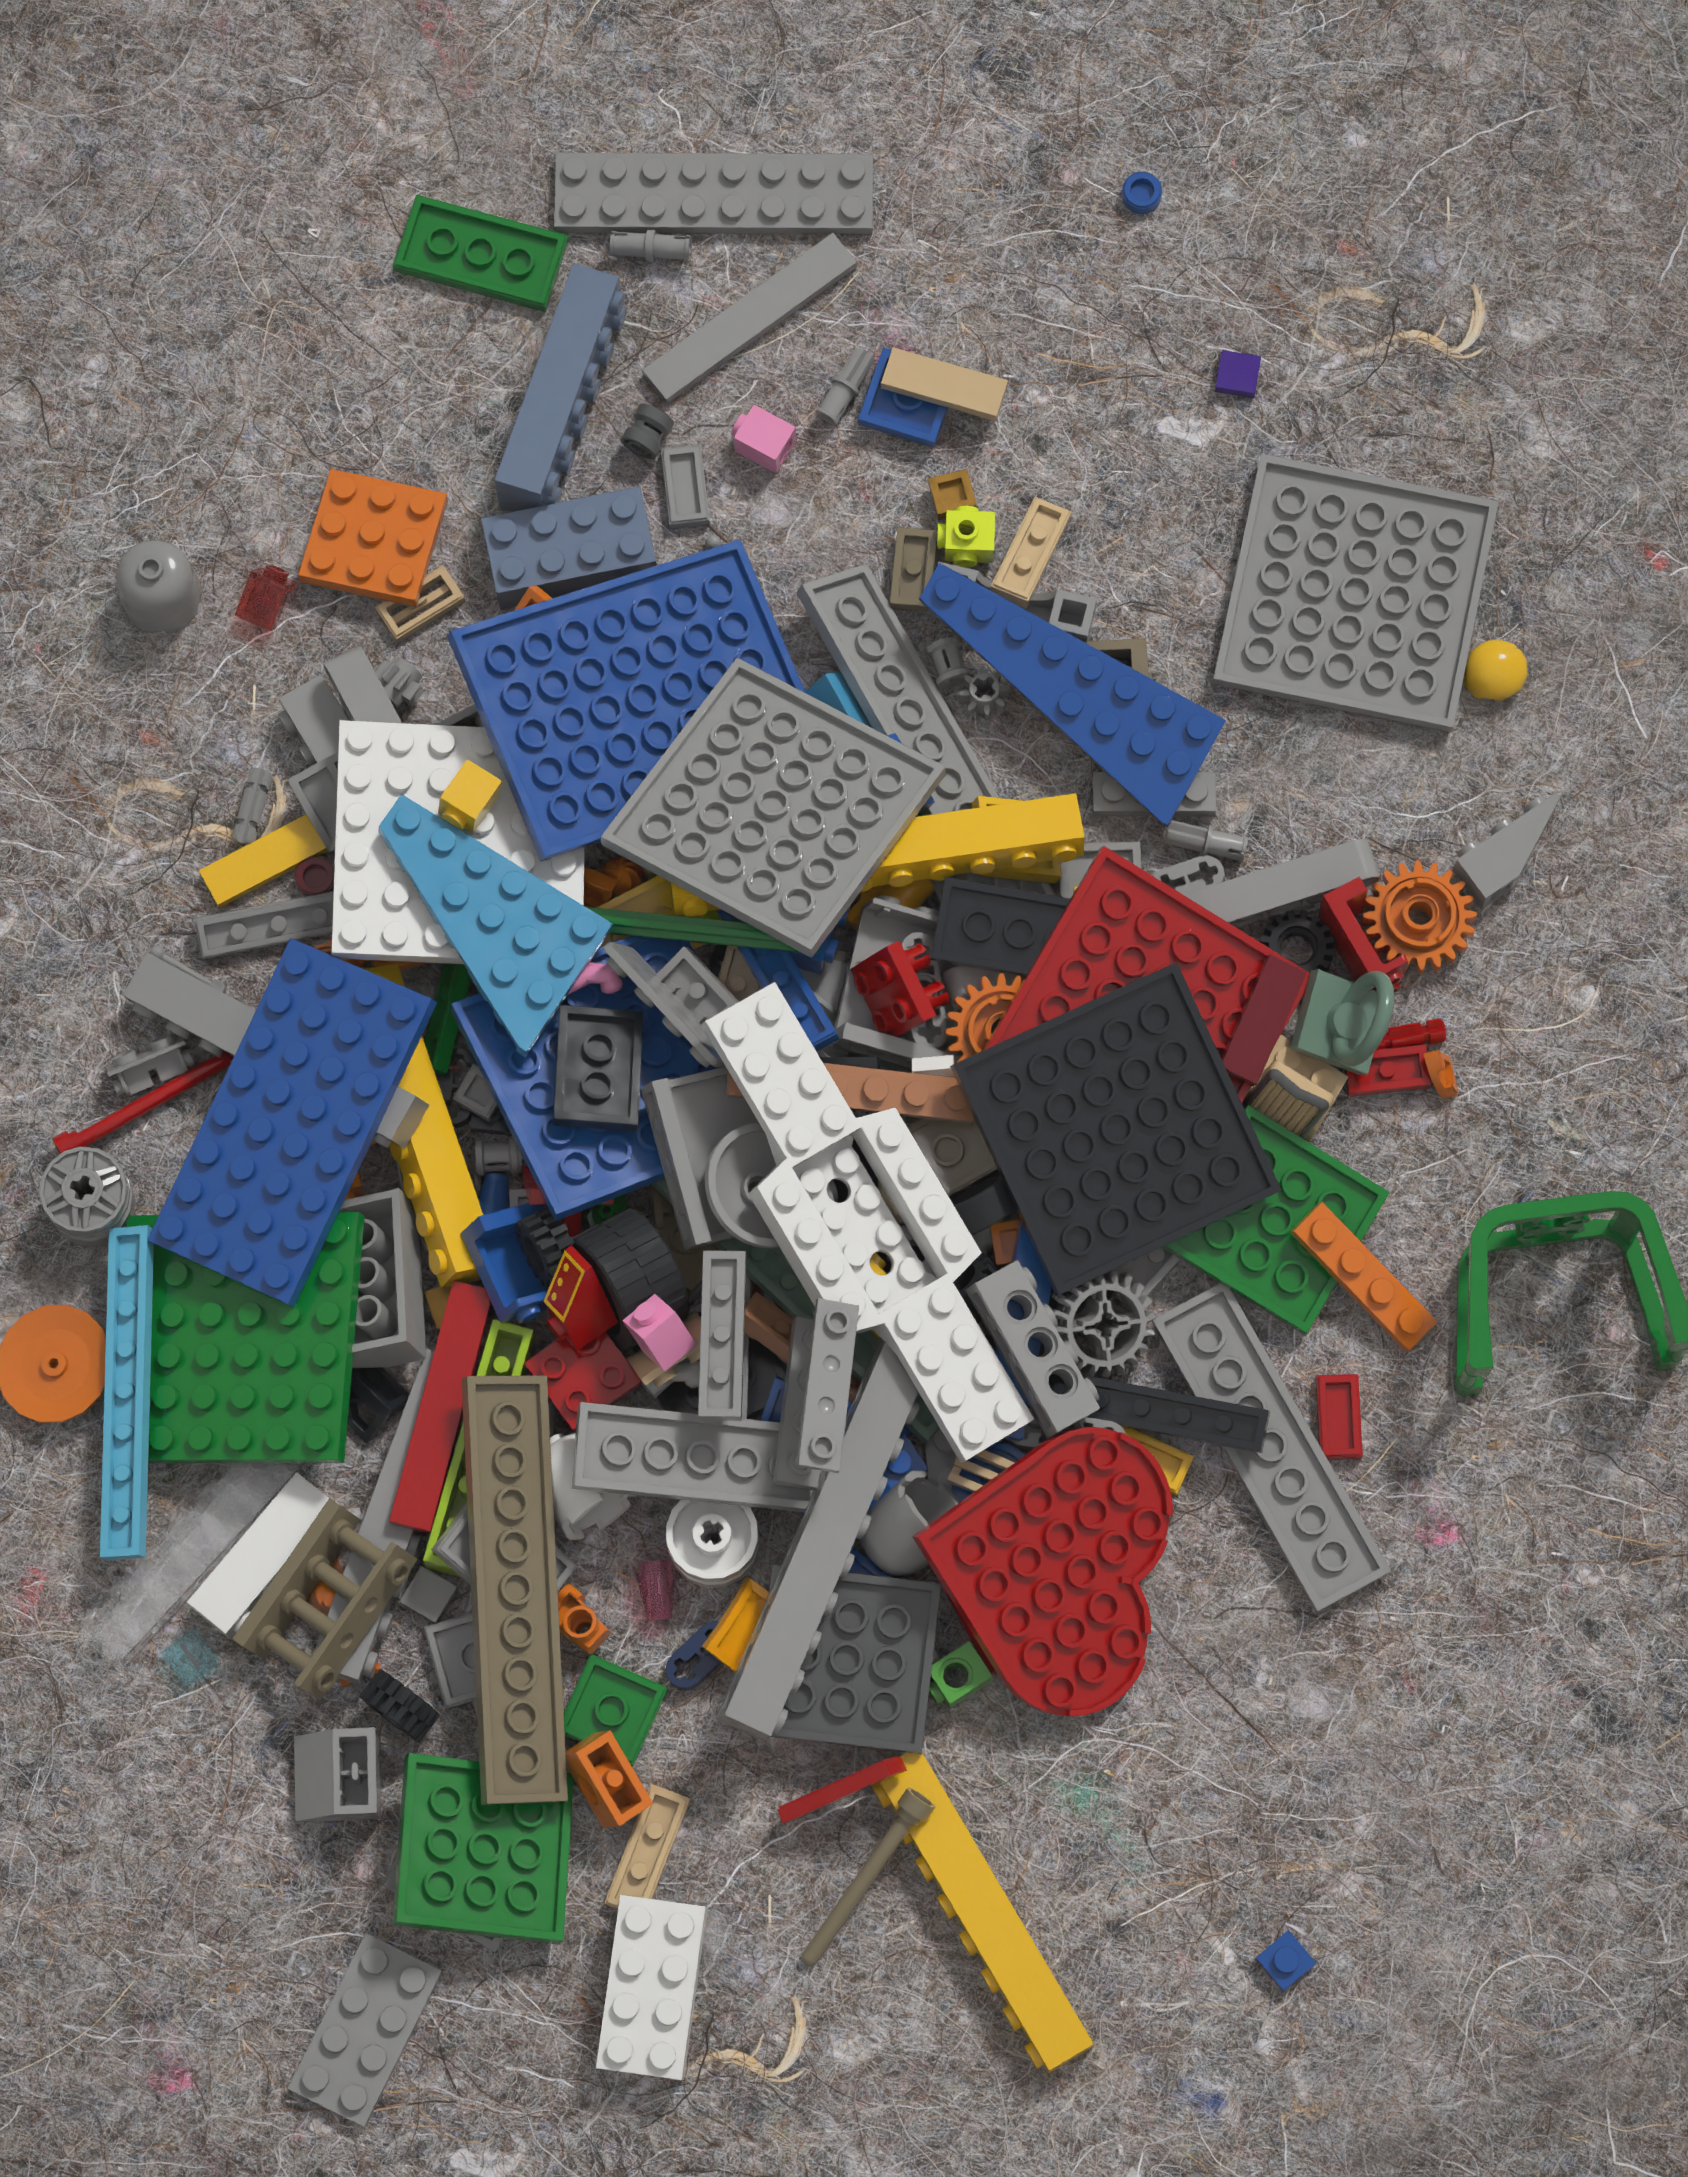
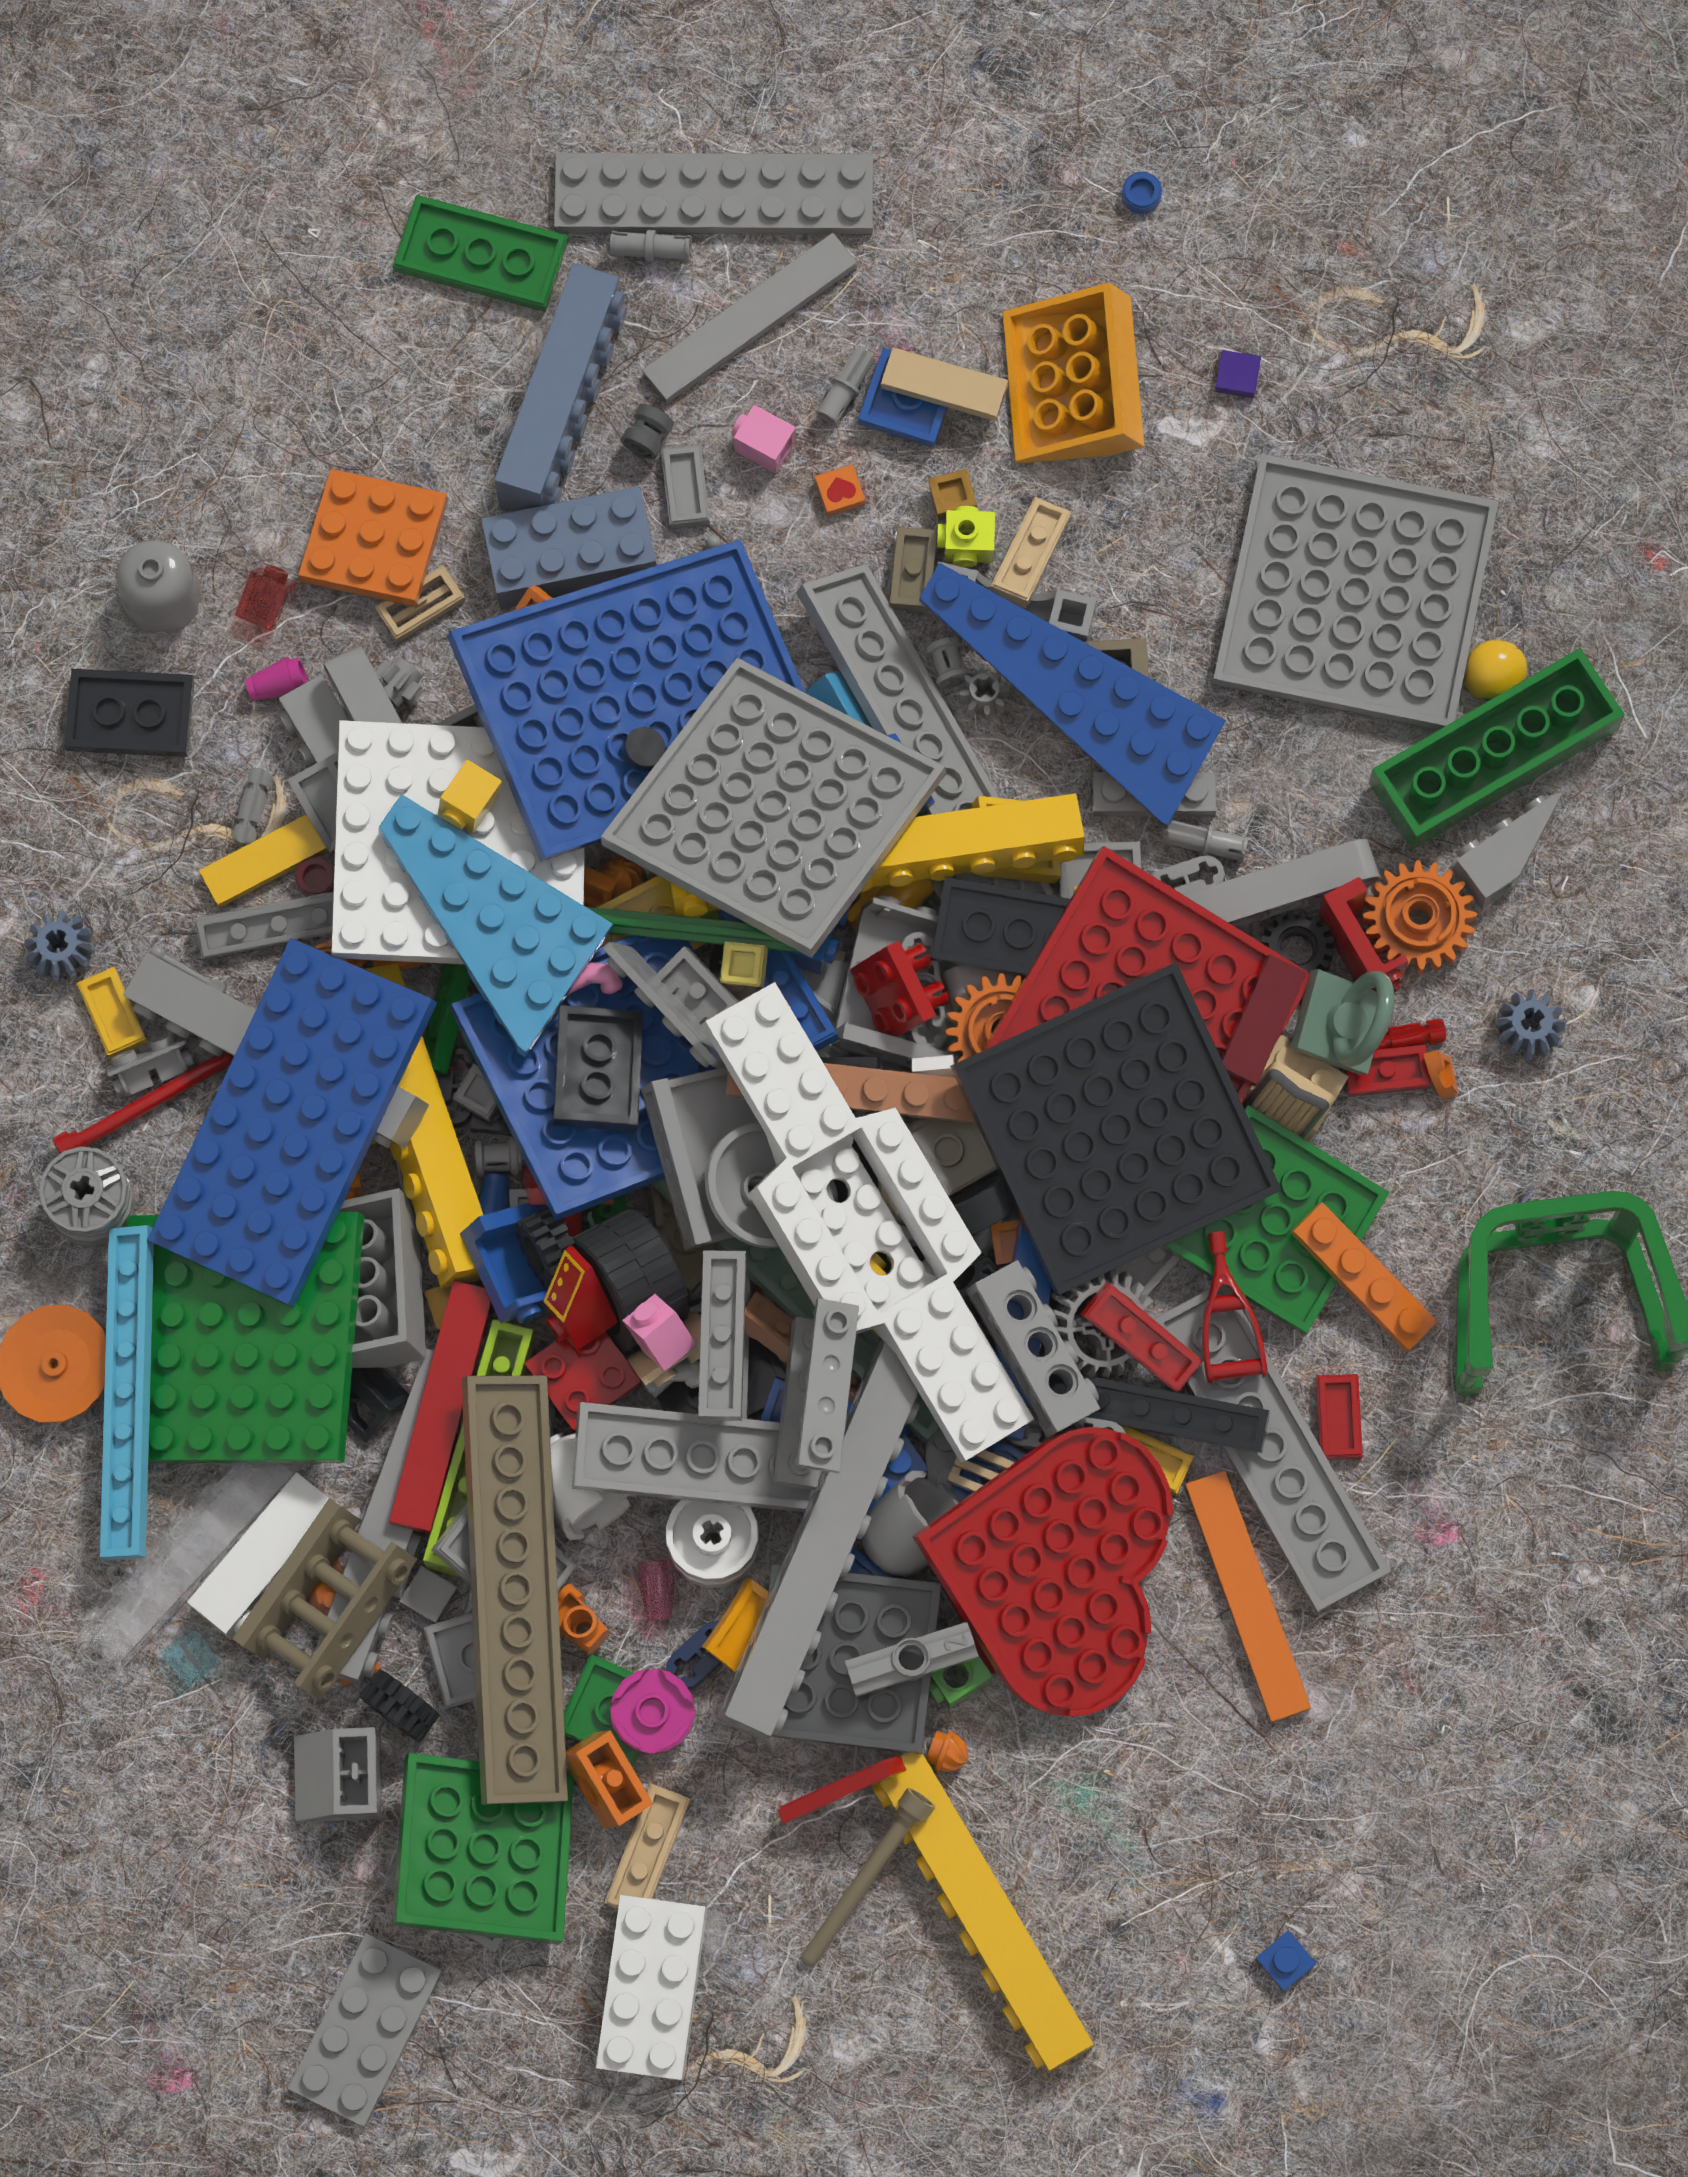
(57, 963): none -> sand blue gear
(111, 1012): none -> yellow tile
(129, 712): none -> black plate
(276, 679): none -> dark pink cone
(643, 748): none -> black tile
(652, 1711): none -> dark pink tile
(744, 964): none -> light yellow tile
(840, 490): none -> orange tile
(939, 1649): none -> light grey piece
(947, 1752): none -> orange plate
(1073, 376): none -> light orange slope
(1141, 1337): none -> red tile
(1227, 1303): none -> red piece
(1248, 1597): none -> orange tile
(1496, 748): none -> green brick
(1547, 1029): none -> sand blue gear

